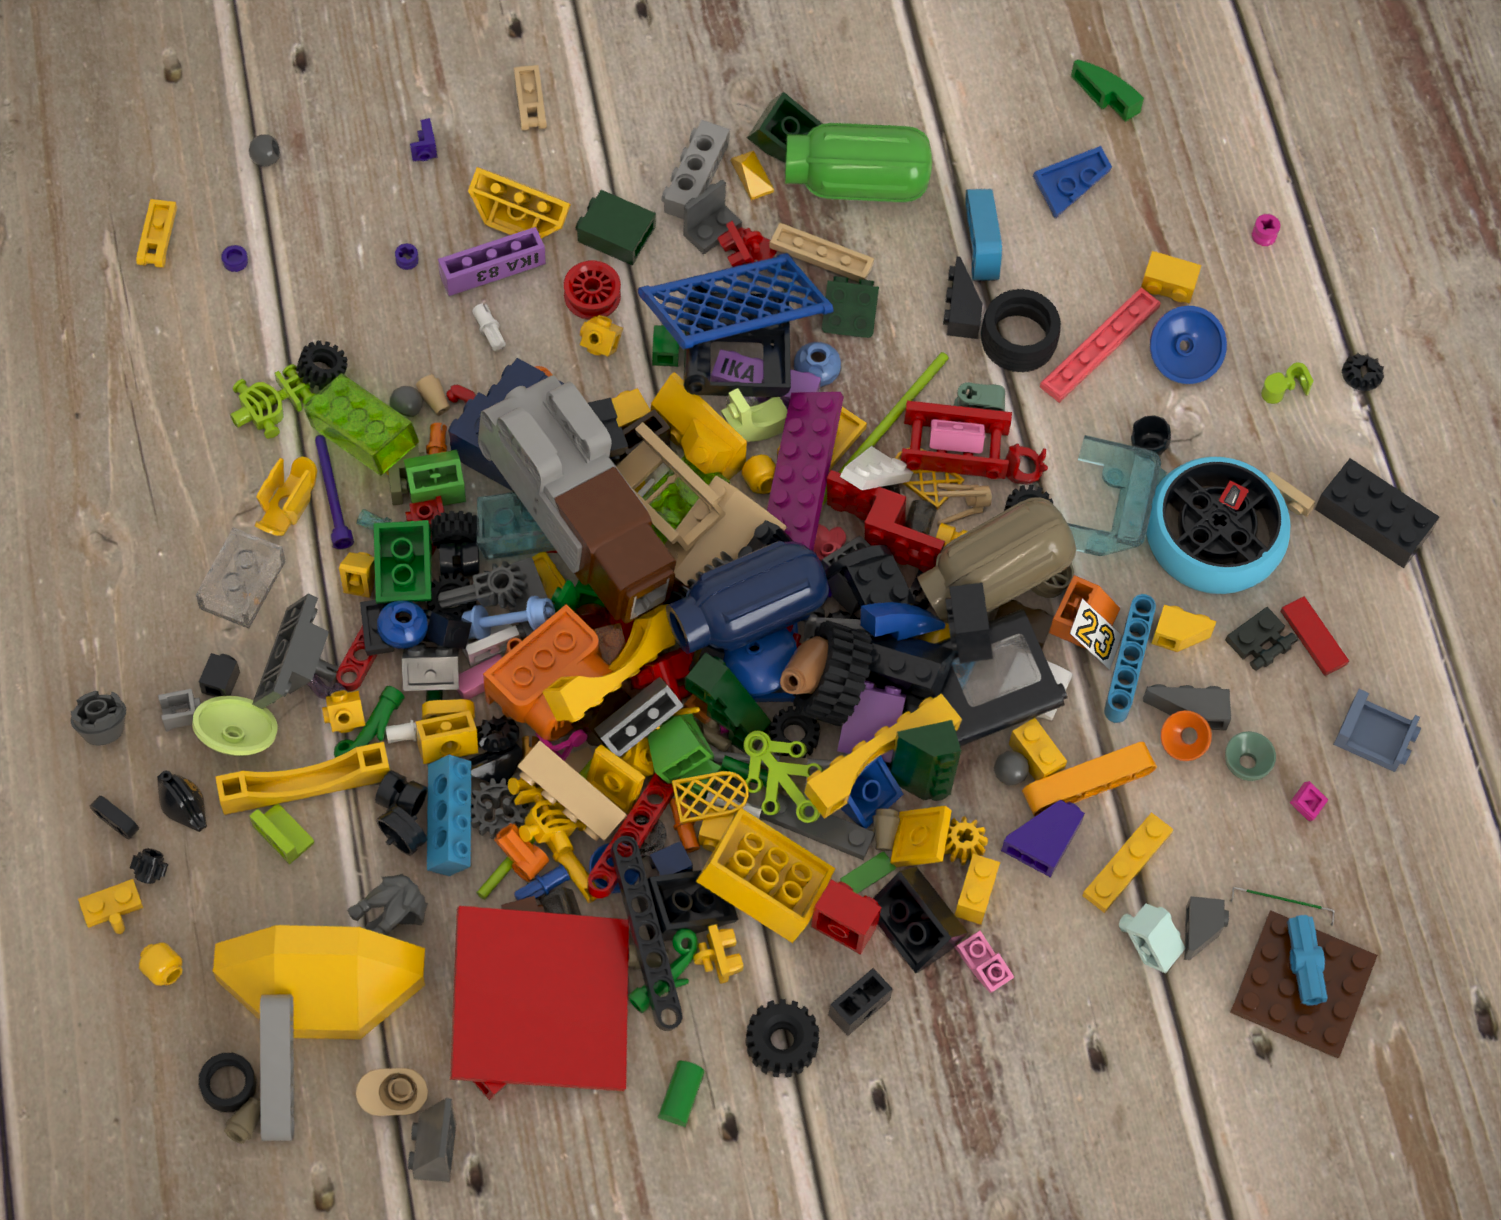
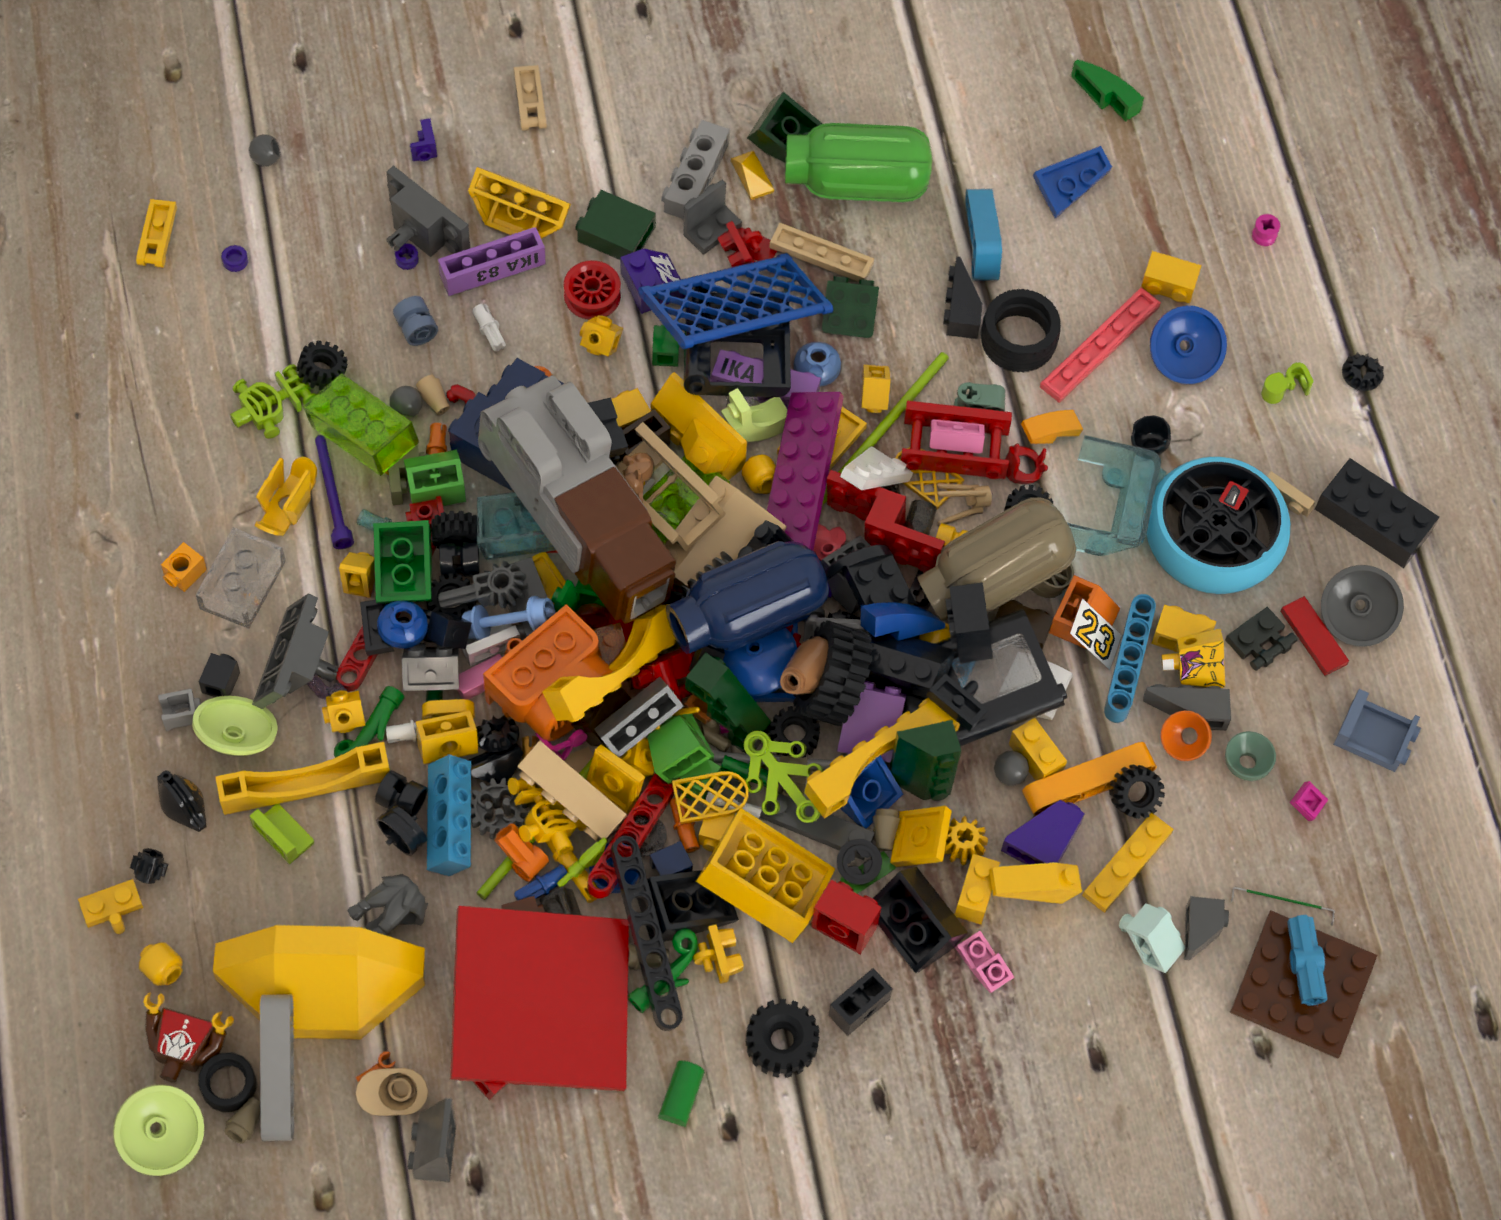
(99, 718): dark grey cone -> none
(114, 817): black beam -> none
(174, 1143): none -> yellowish green dish
(182, 1039): none -> torso
(183, 557): none -> light orange brick
(383, 1056): none -> orange hand
(415, 320): none -> sand blue wheel
(422, 218): none -> dark grey brick
(588, 859): none -> lime hand
(639, 469): none -> medium nougat animal
(647, 268): none -> dark purple slope
(871, 866): none -> black gear
(875, 388): none -> yellow slope
(958, 701): none -> black plate
(1036, 882): none -> yellow slope
(1048, 426): none -> light orange slope
(1123, 785): none -> black tyre
(1198, 659): none -> yellow torso
(1382, 605): none -> dark grey dish

